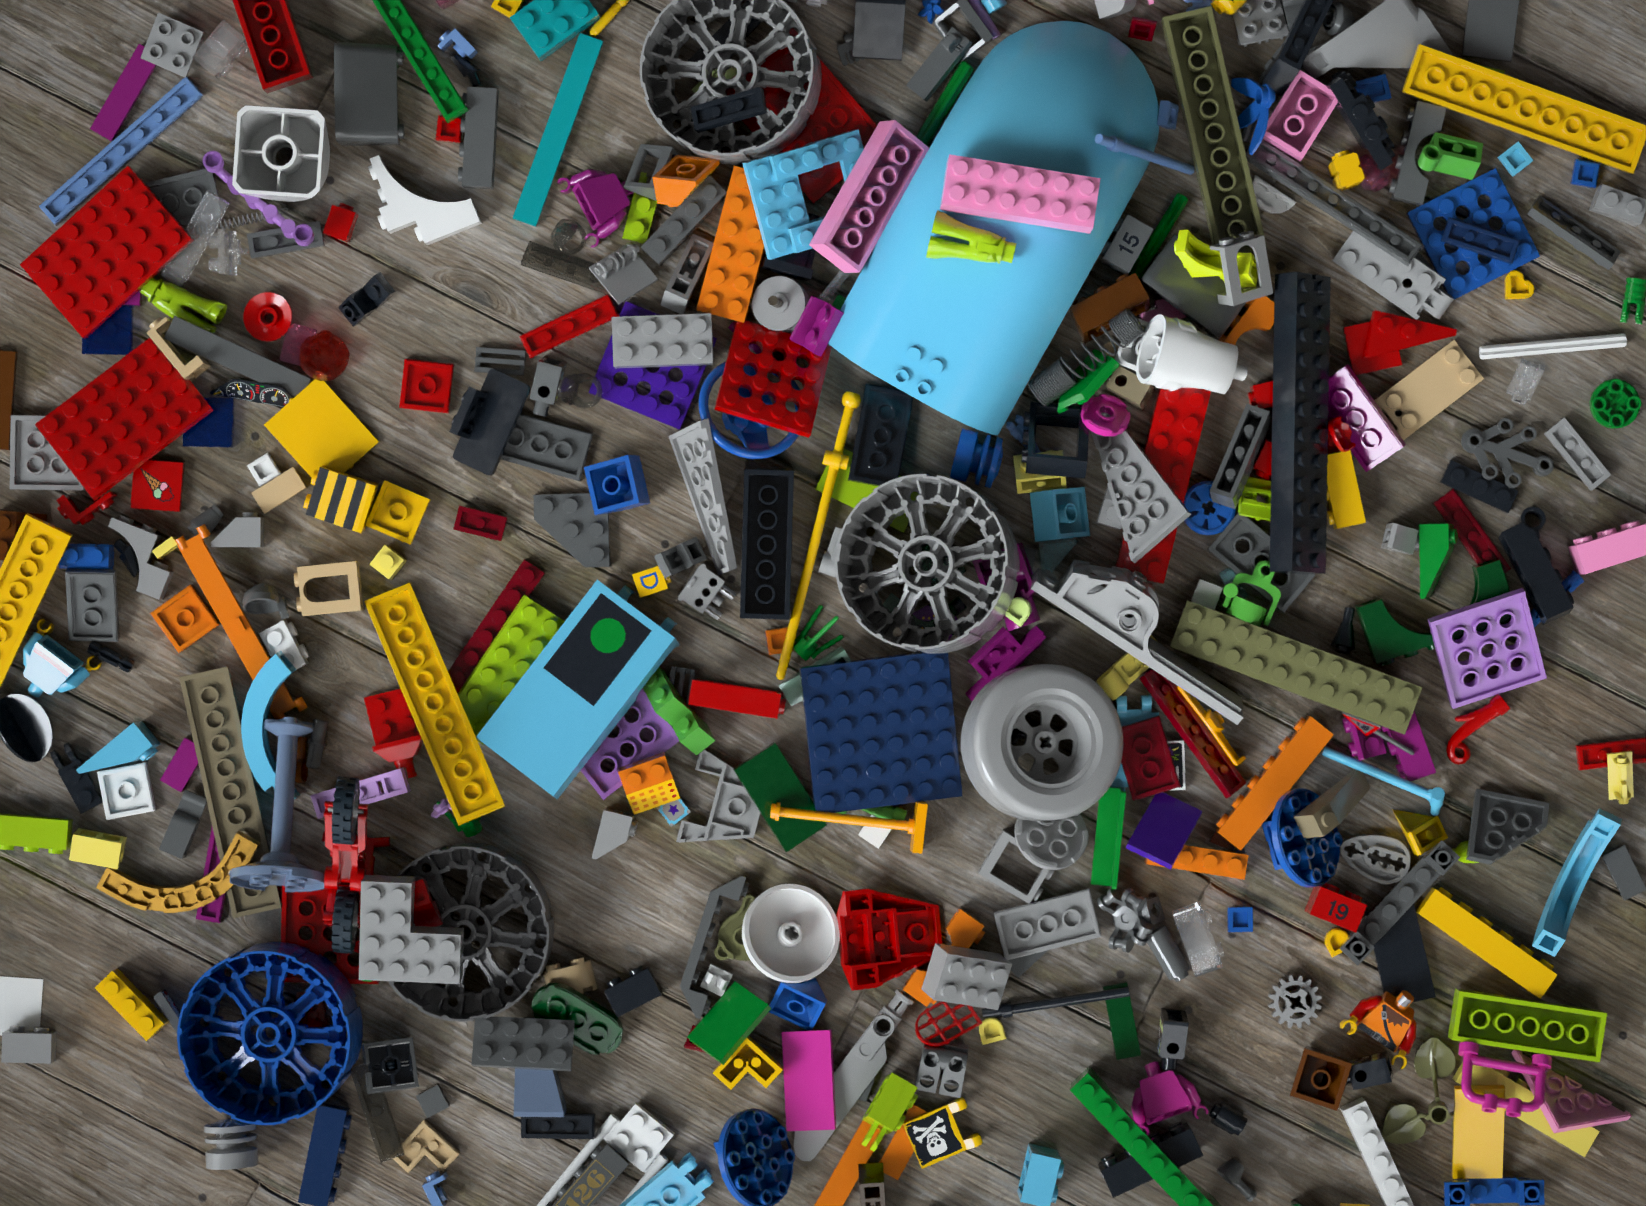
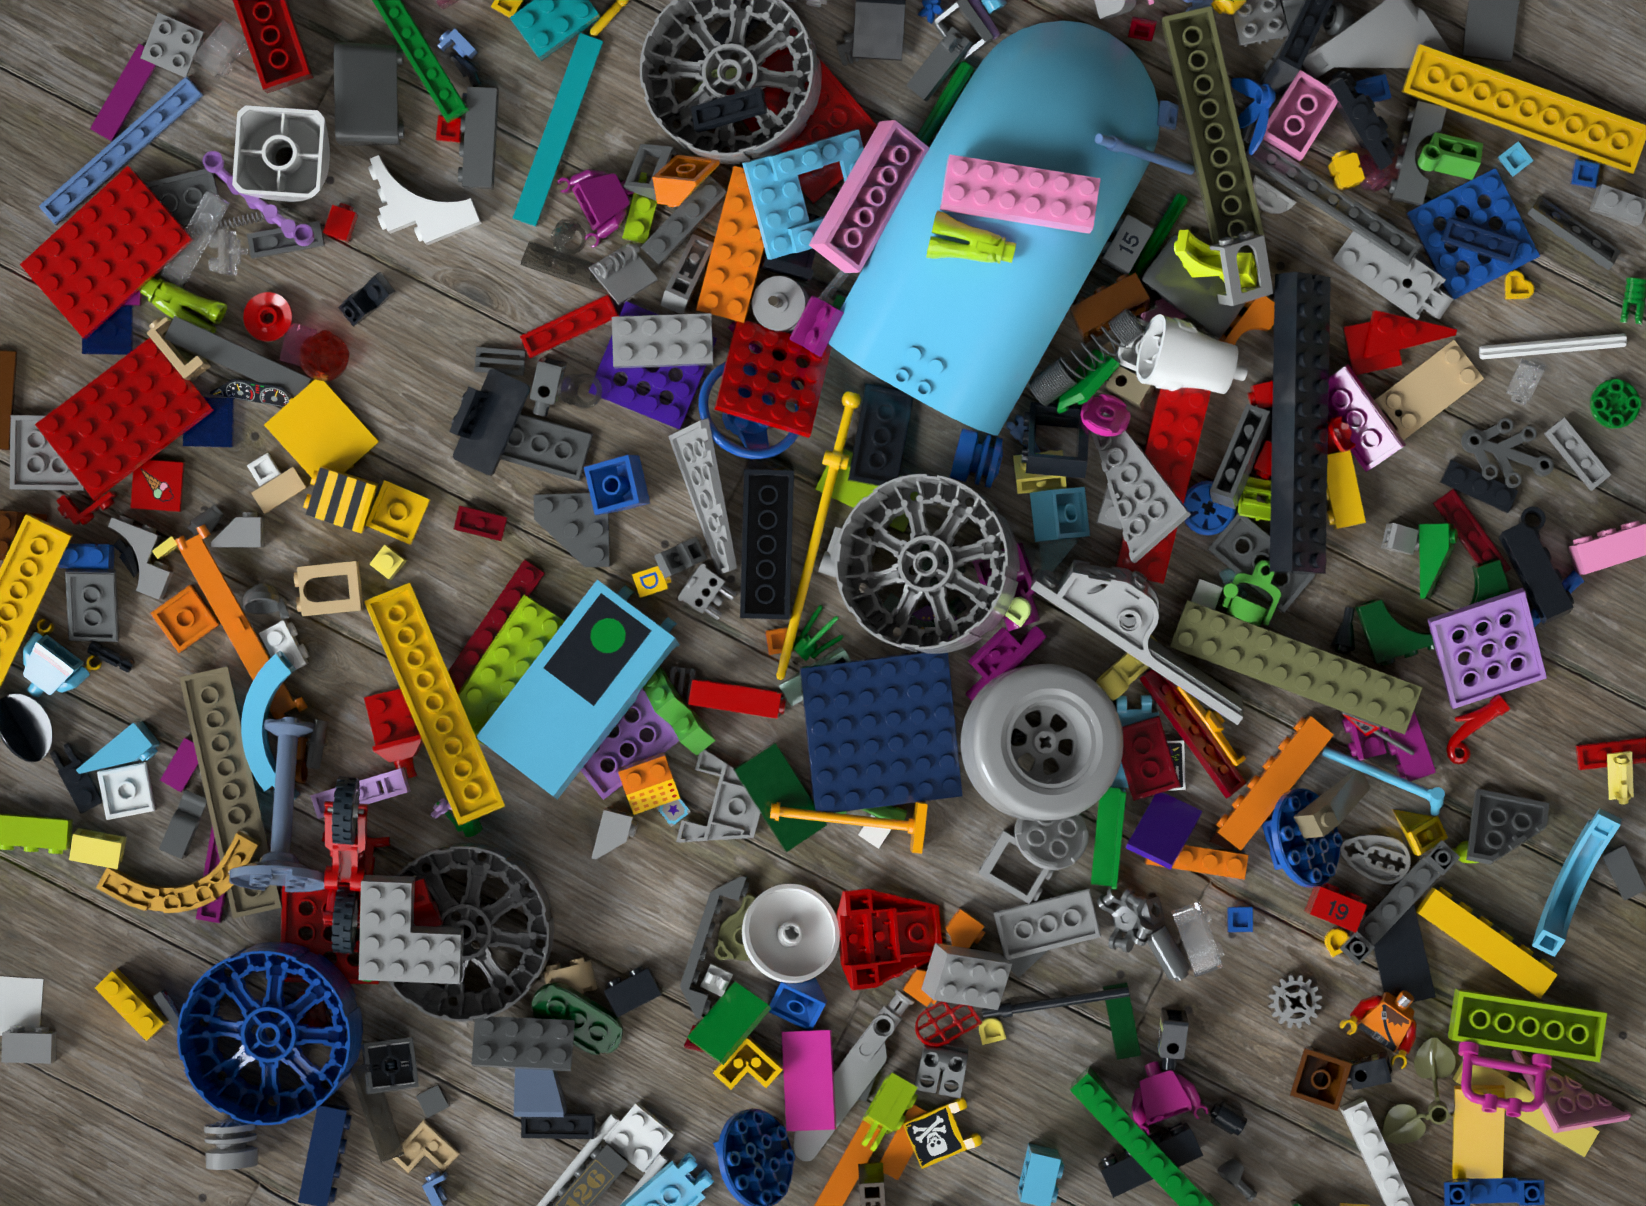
(426, 386): red tile -> none

